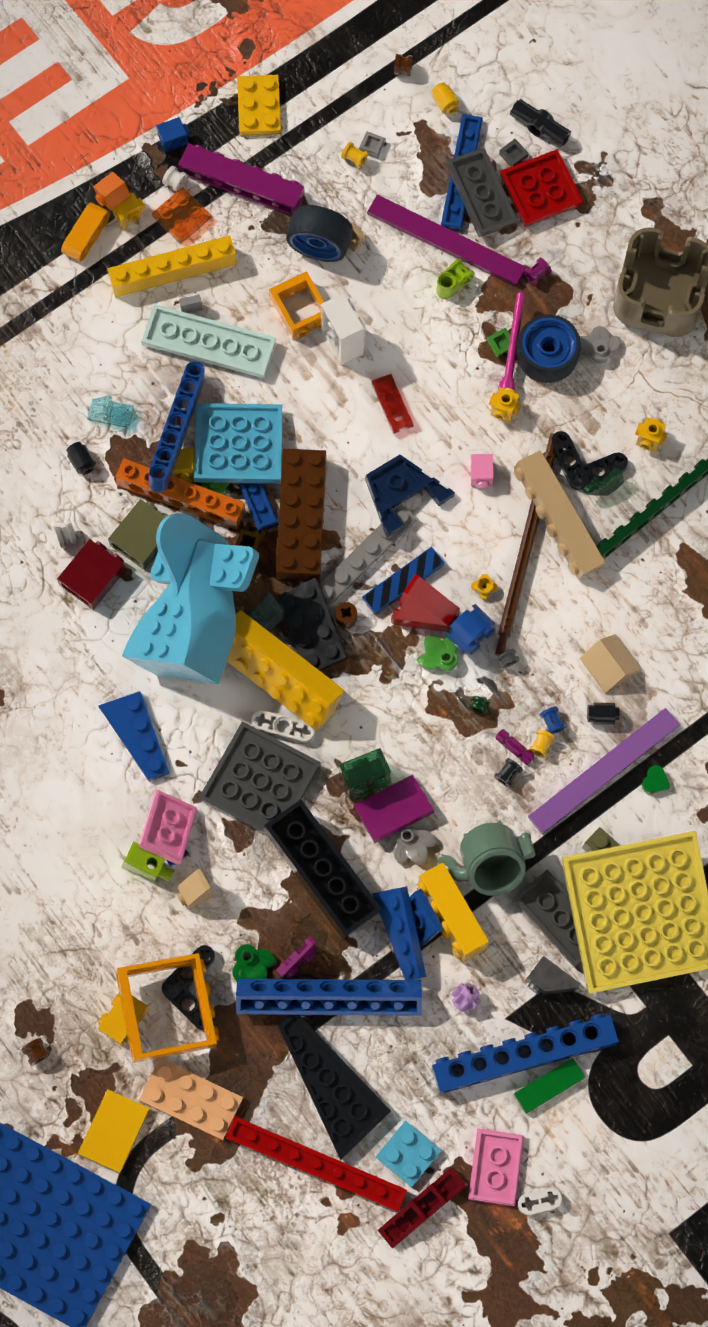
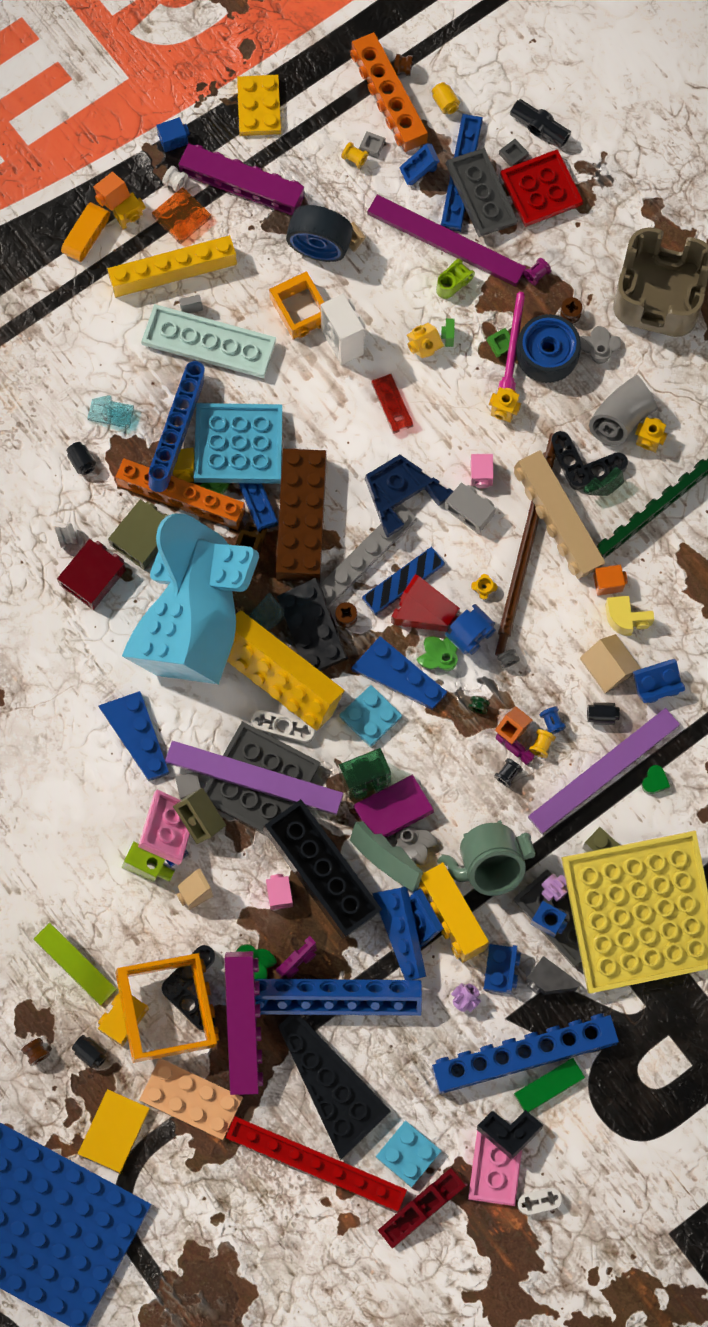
(74, 964): none -> lime slope
(89, 1051): none -> black brick
(187, 784): none -> light grey tile
(199, 815): none -> olive brick
(242, 1022): none -> magenta brick
(254, 777): none -> medium lavender tile
(279, 892): none -> bright pink brick
(370, 47): none -> orange brick
(370, 716): none -> medium azure plate
(387, 858): none -> sand green slope
(392, 669): none -> blue wing
(419, 164): none -> blue tile
(424, 340): none -> yellow brick
(447, 332): none -> bright green plate
(470, 507): none -> light grey brick
(500, 968): none -> blue bracket
(508, 1137): none -> black plate
(513, 725): none -> orange brick
(544, 910): none -> blue brick
(554, 888): none -> lavender gear
(570, 314): none -> reddish brown wheel
(609, 580): none -> orange brick
(622, 412): none -> light grey brick
(622, 619): none -> light yellow brick
(658, 681): none -> blue bracket

